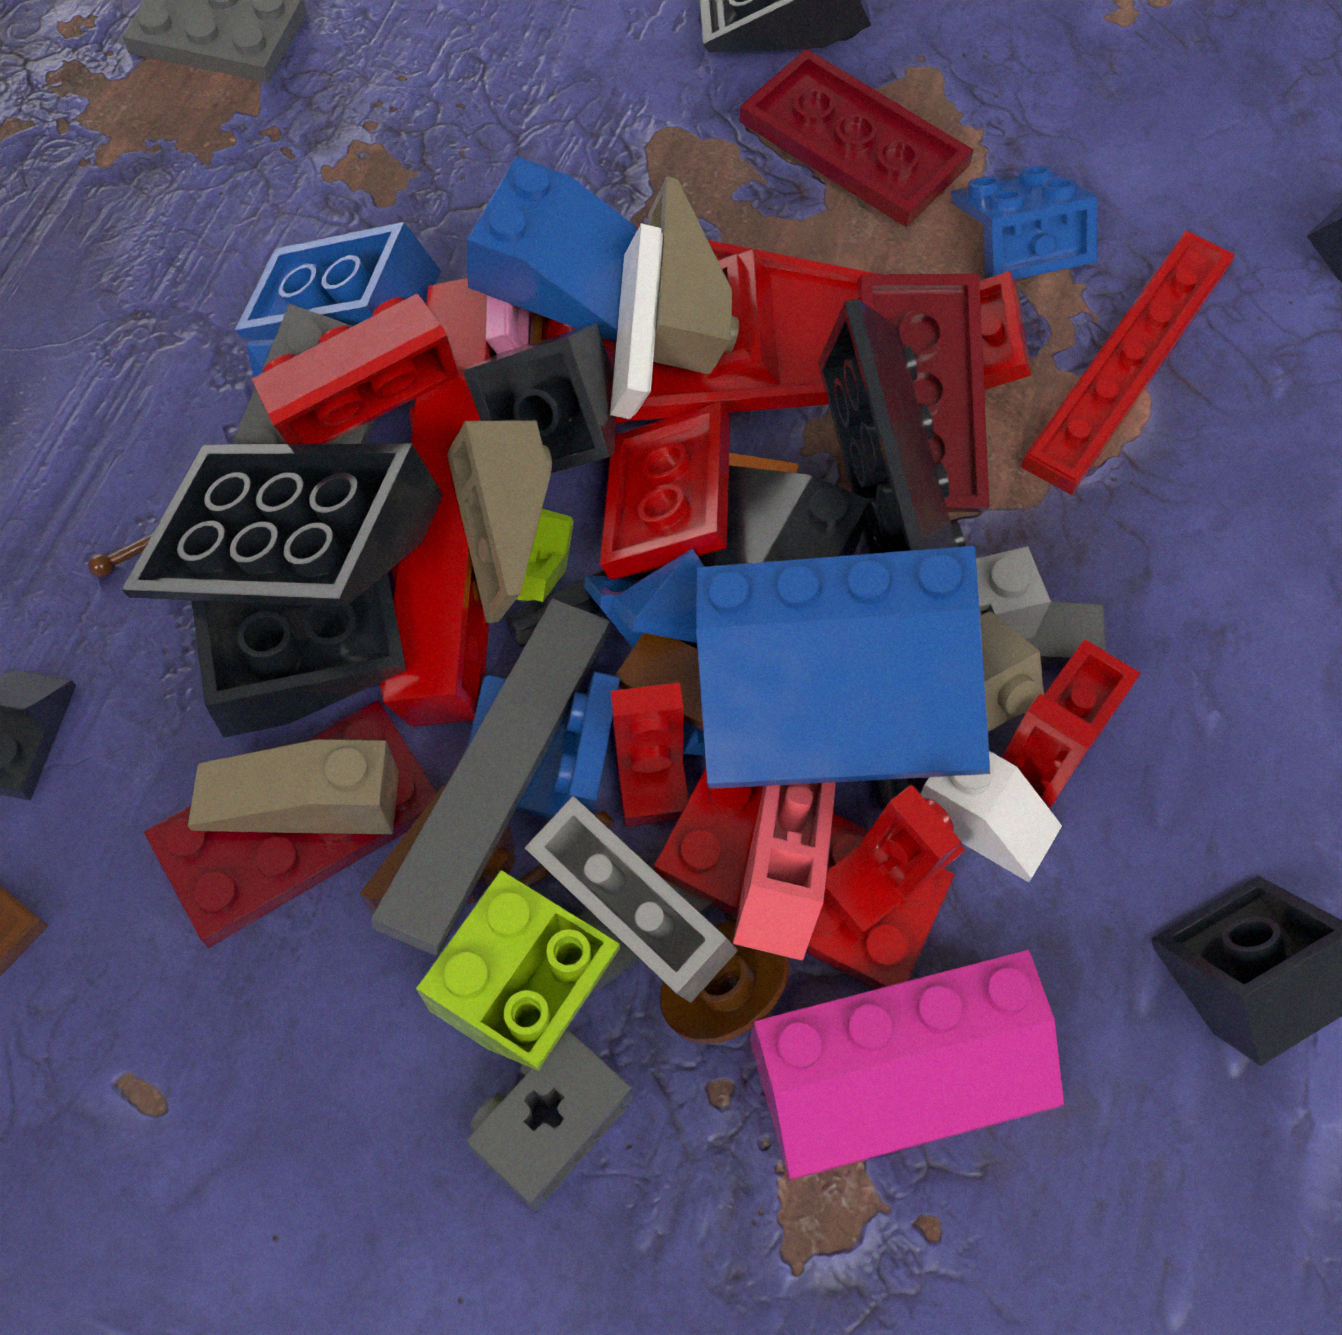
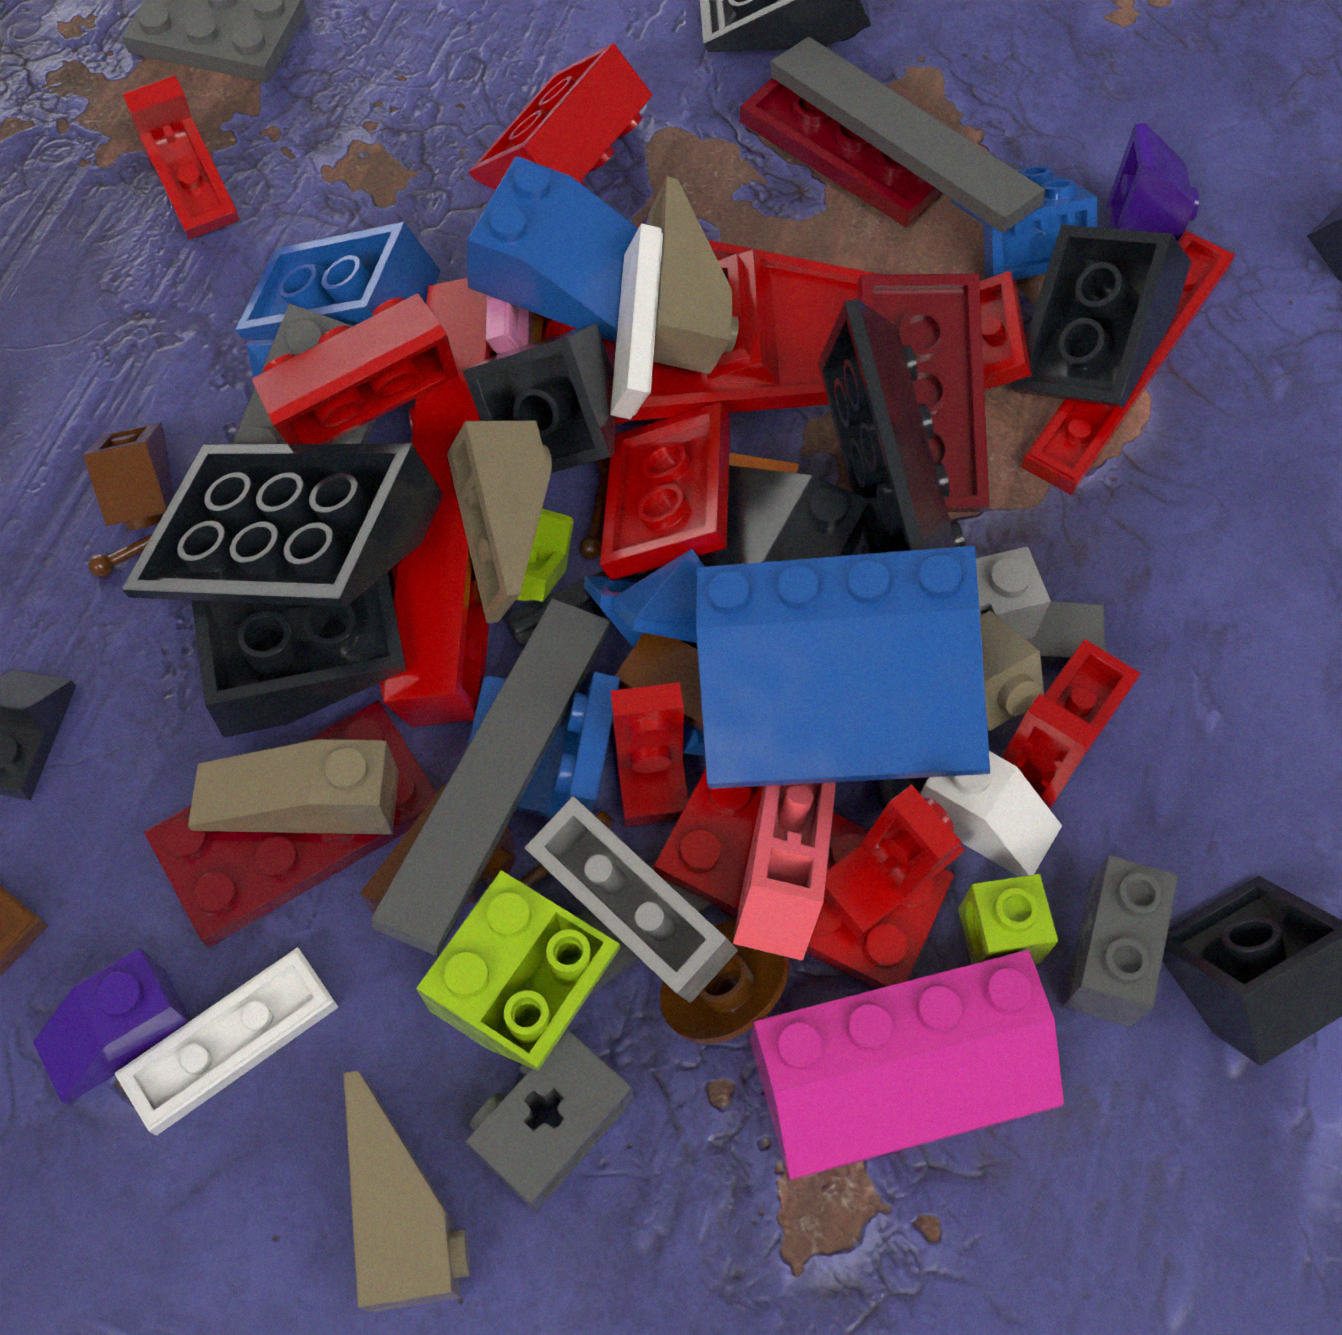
(108, 1024): none -> dark purple slope
(131, 475): none -> reddish brown slope
(180, 157): none -> red bracket
(225, 1041): none -> white tile
(400, 1224): none -> dark tan slope
(571, 119): none -> red slope
(591, 545): none -> reddish brown hinge
(908, 134): none -> dark grey tile
(1007, 919): none -> lime brick
(1102, 313): none -> black slope
(1121, 941): none -> dark grey brick
(1151, 187): none -> dark purple slope

